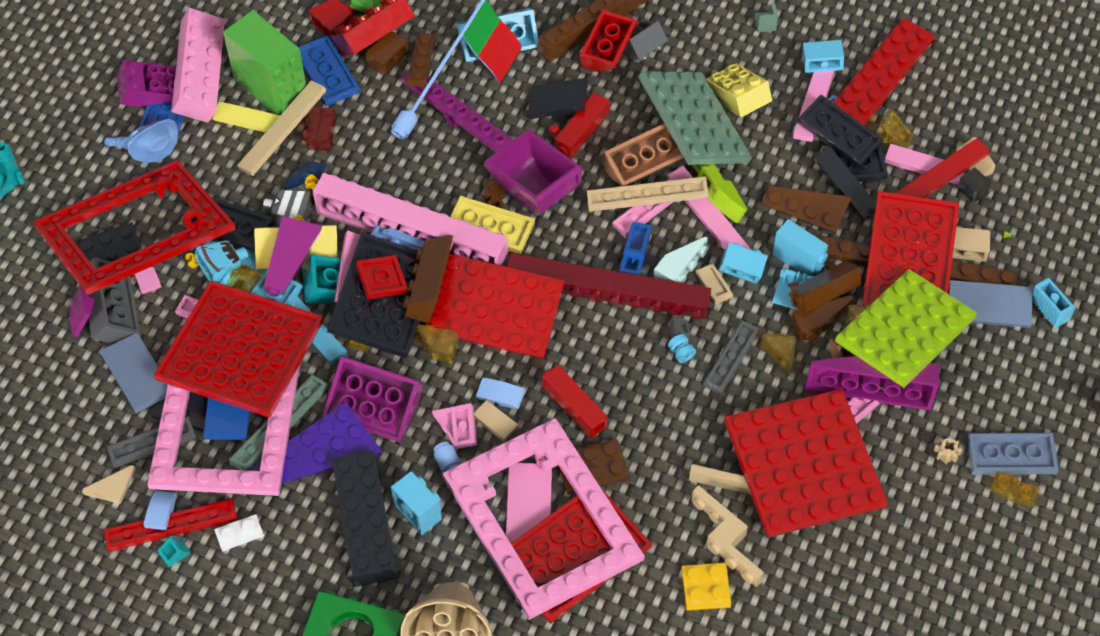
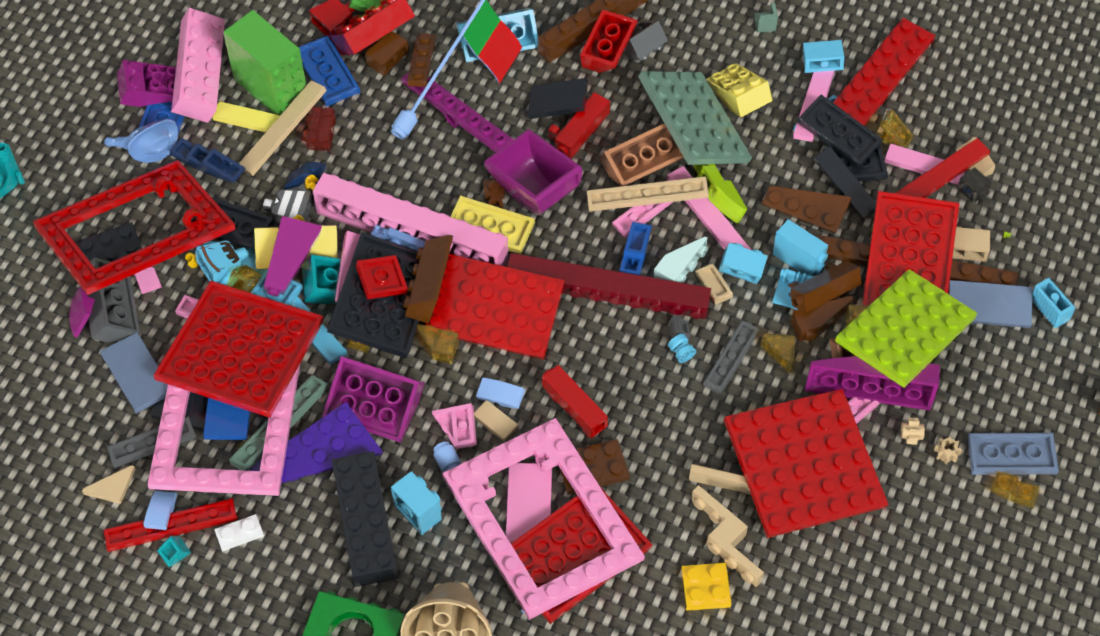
(207, 161): none -> dark blue slope
(912, 431): none -> tan gear

